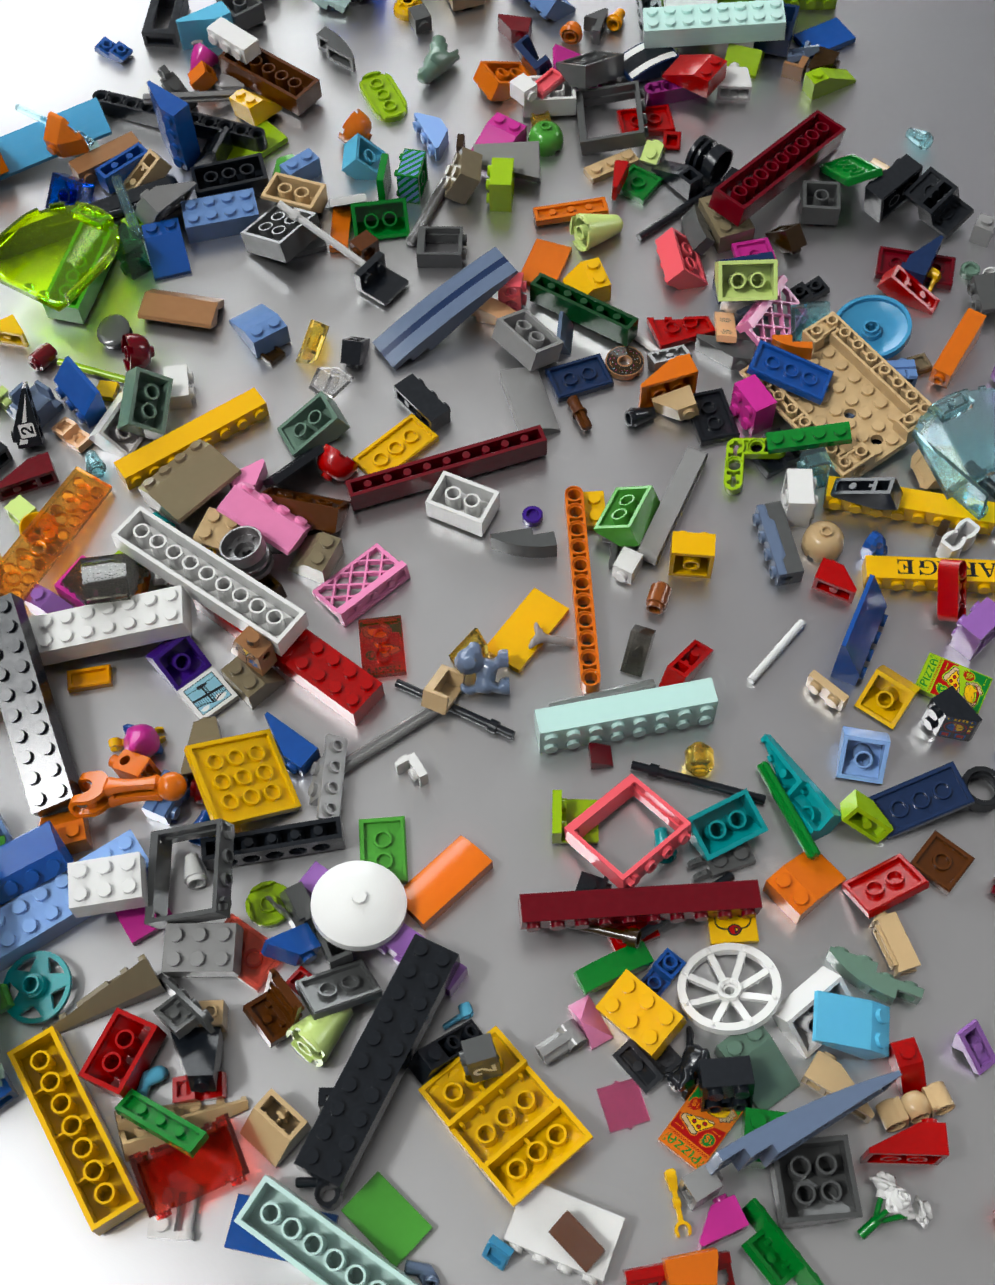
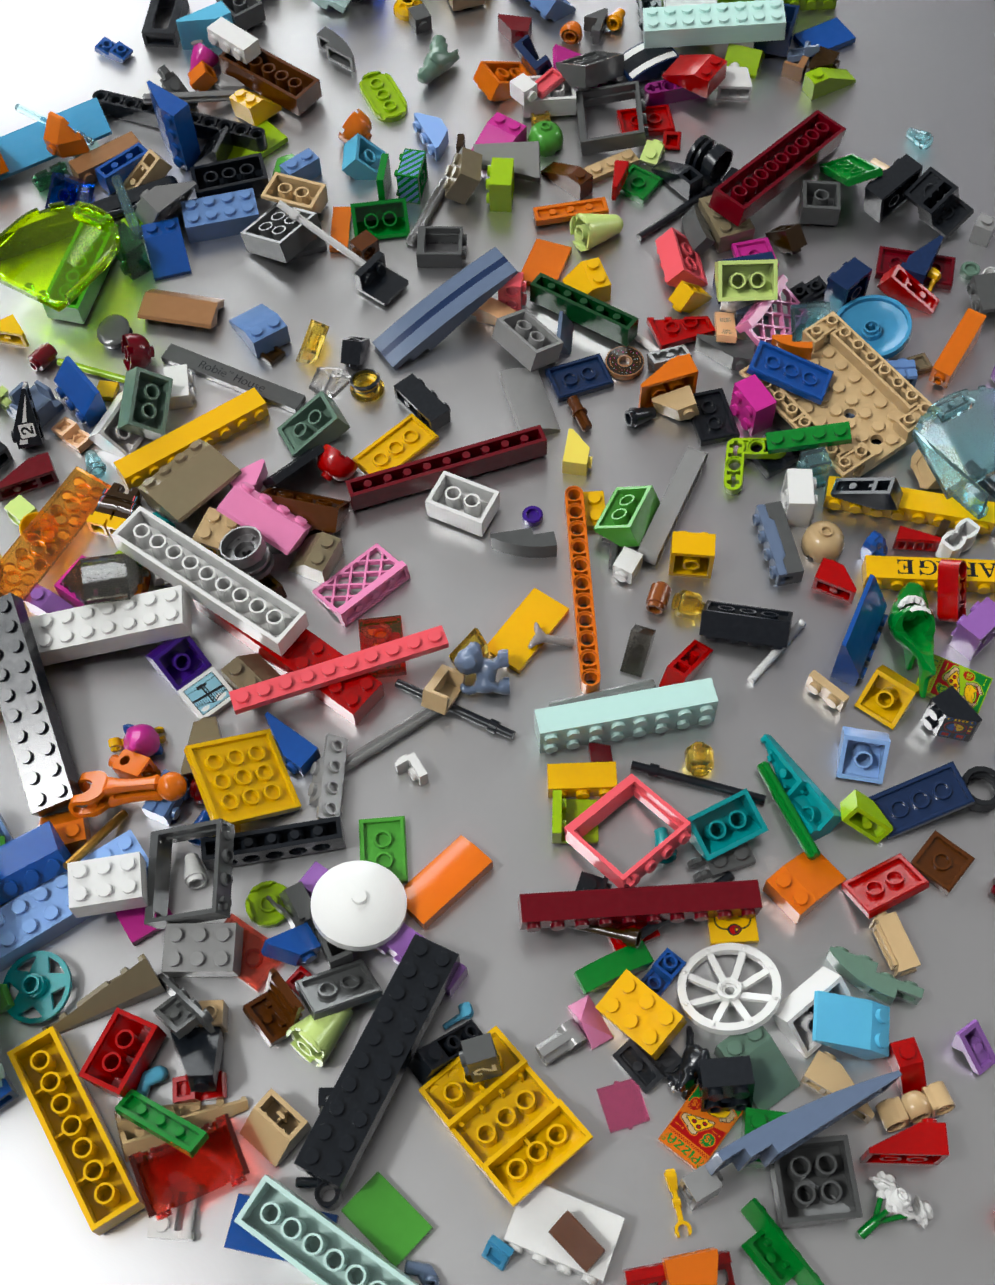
(43, 178): none -> clear green hinge
(89, 678): light orange tile -> none
(97, 838): none -> pearl gold bar
(113, 509): none -> dark brown hips
(234, 378): none -> dark grey tile
(251, 649): medium nougat torso -> none
(338, 669): none -> coral plate
(347, 200): white tile -> none
(366, 385): none -> clear yellow piece
(570, 178): none -> reddish brown slope
(576, 455): none -> light yellow slope
(581, 779): none -> yellow brick
(687, 604): none -> clear yellow head
(688, 297): none -> yellow slope
(722, 1221): dark pink slope -> none
(746, 624): none -> black slope
(847, 284): none -> dark blue brick
(914, 628): none -> green piece
(915, 540): none -> red slope

